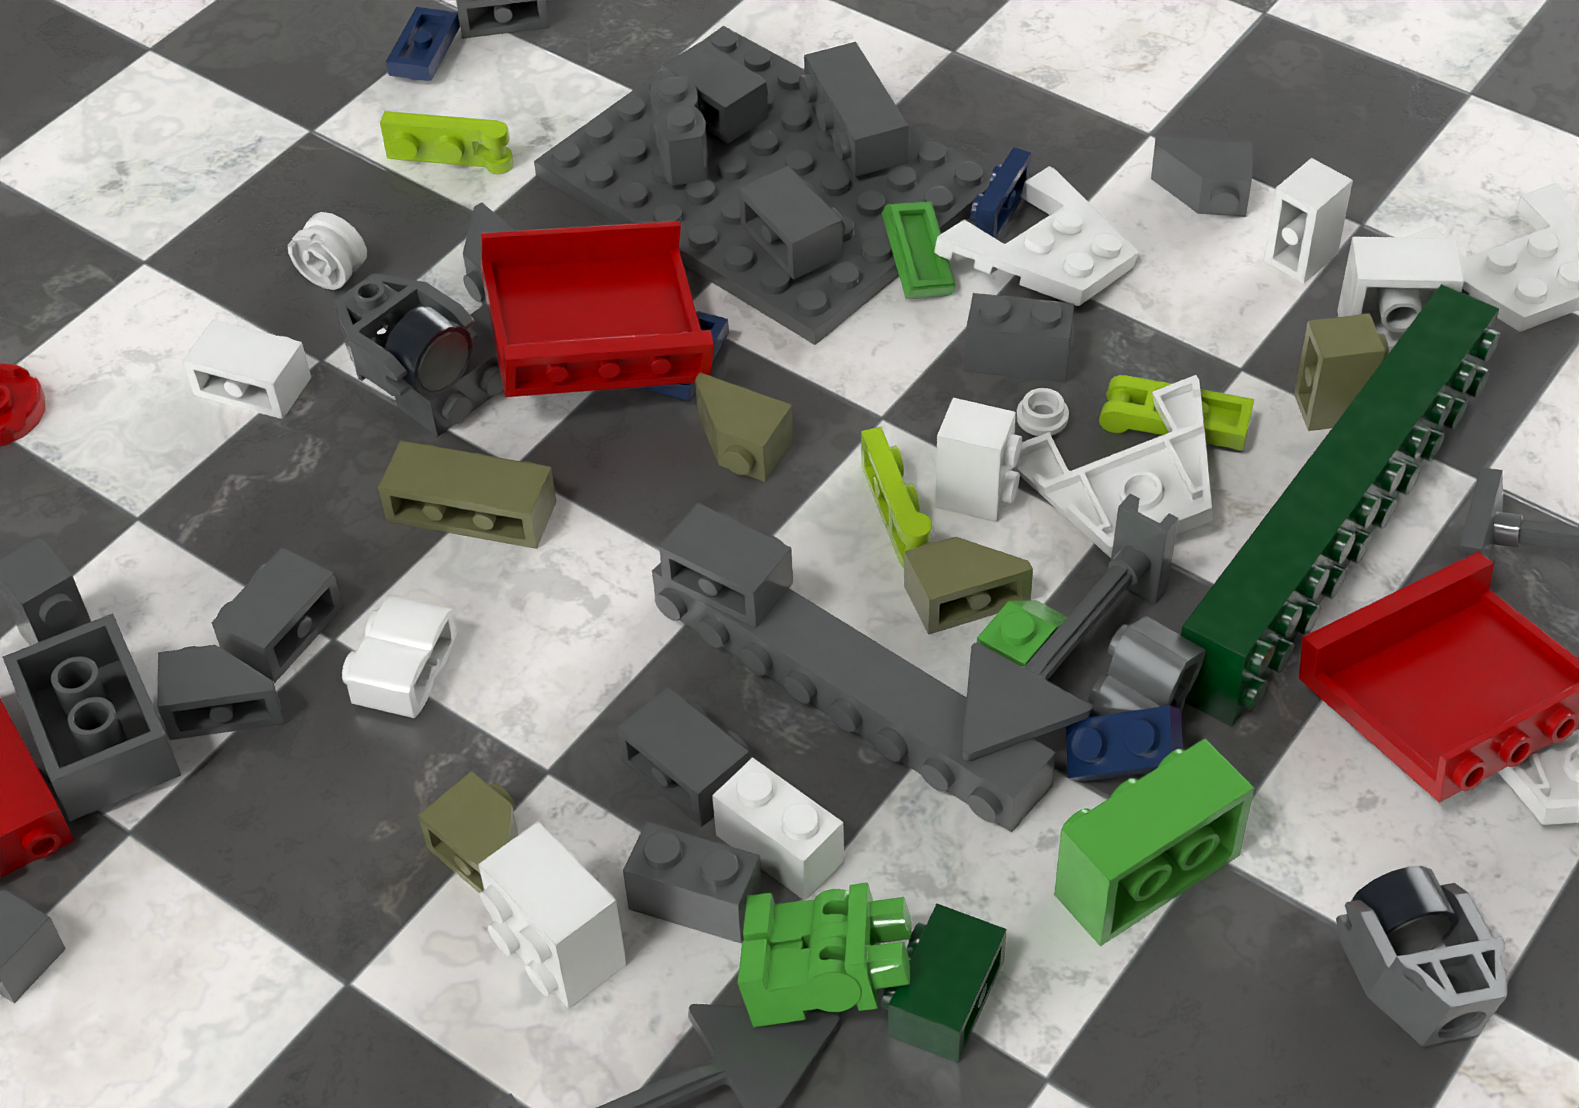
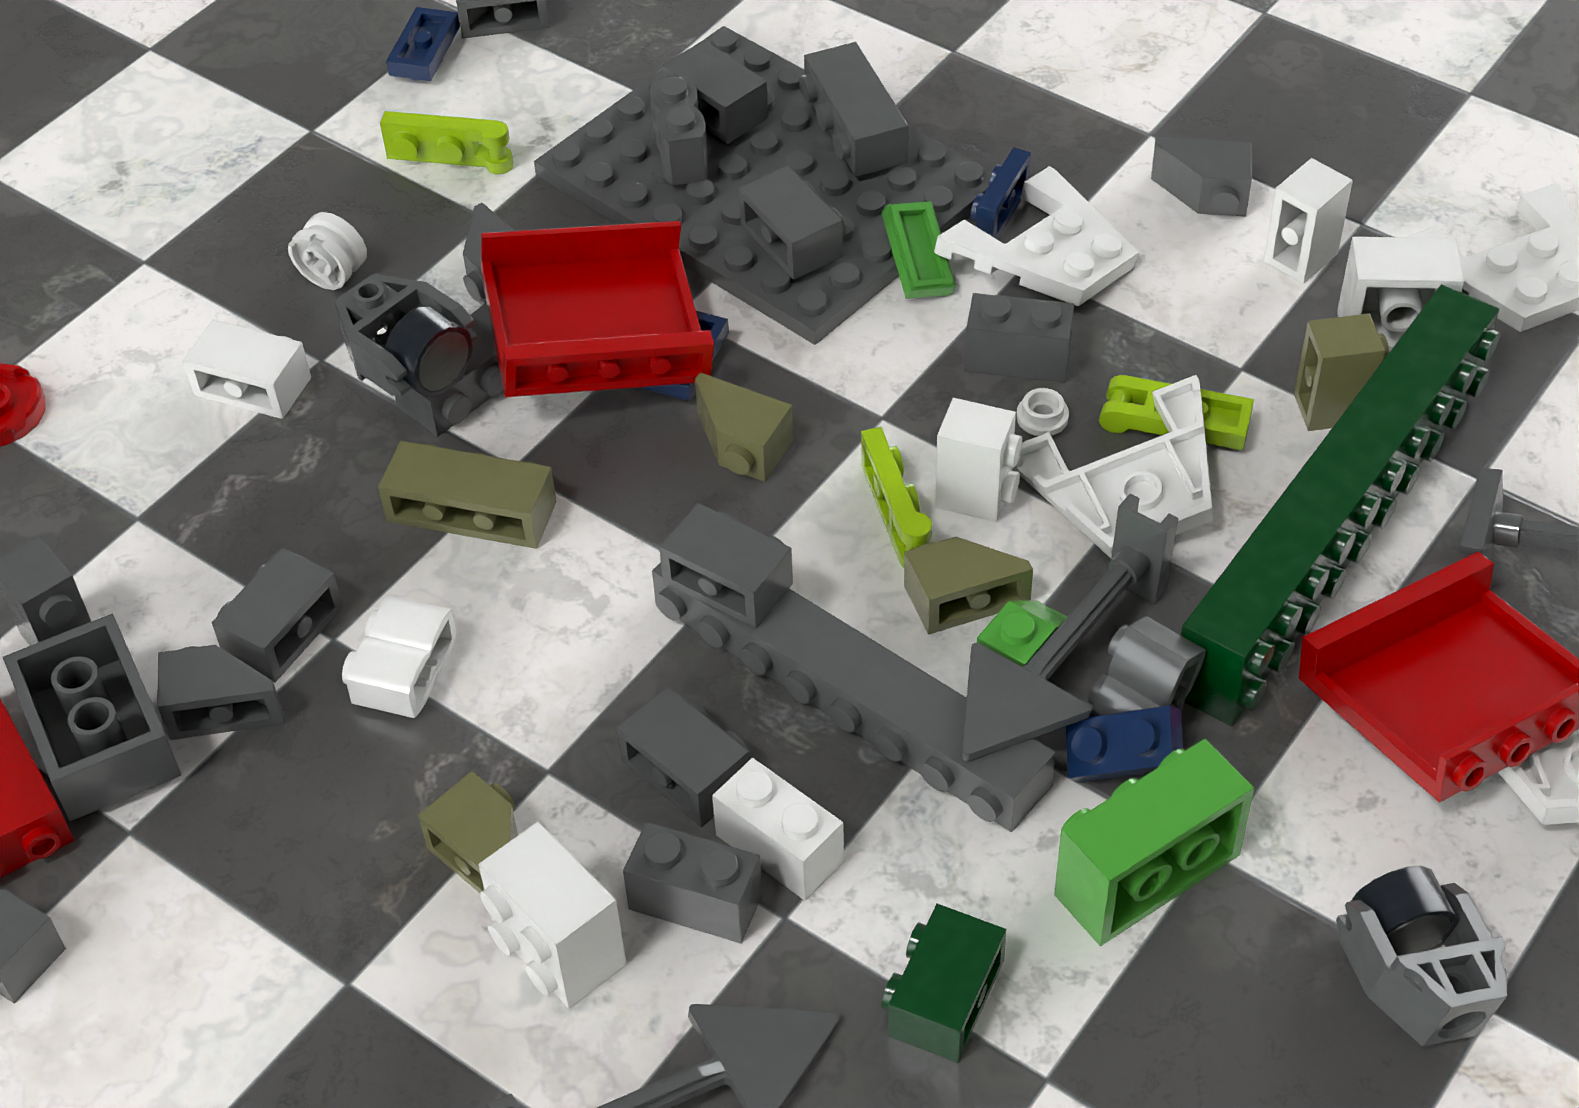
(821, 953): bright green hips -> none

